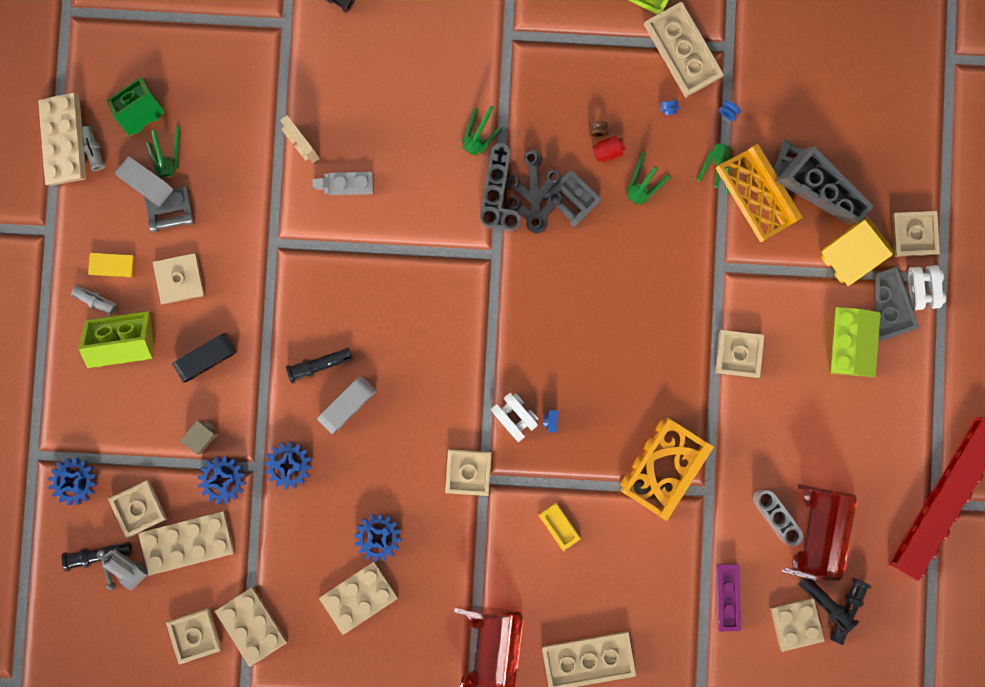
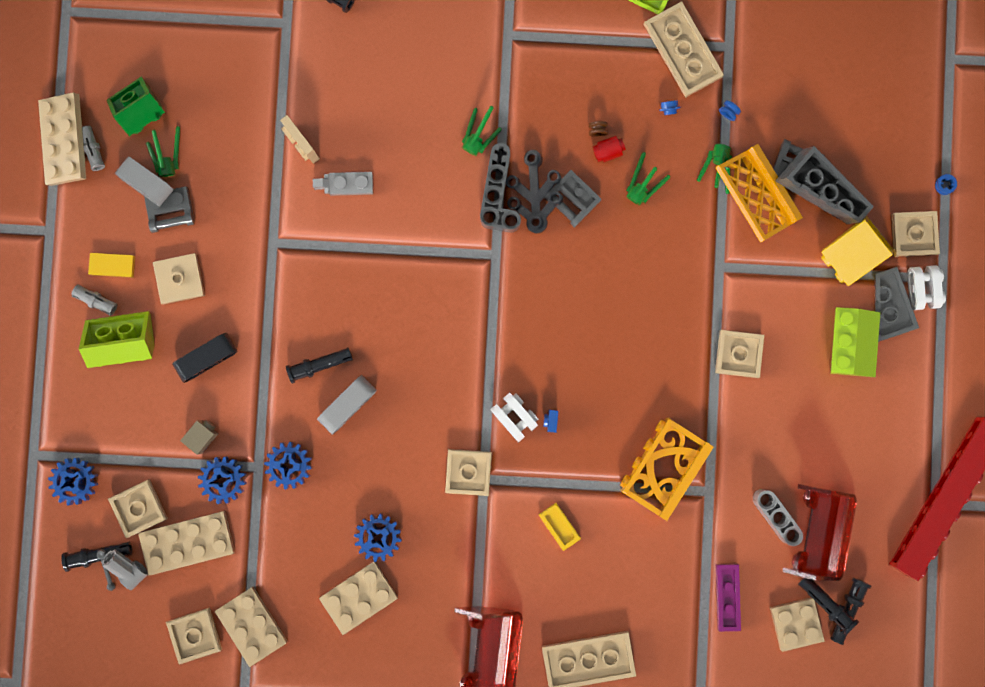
(947, 177): none -> blue bush

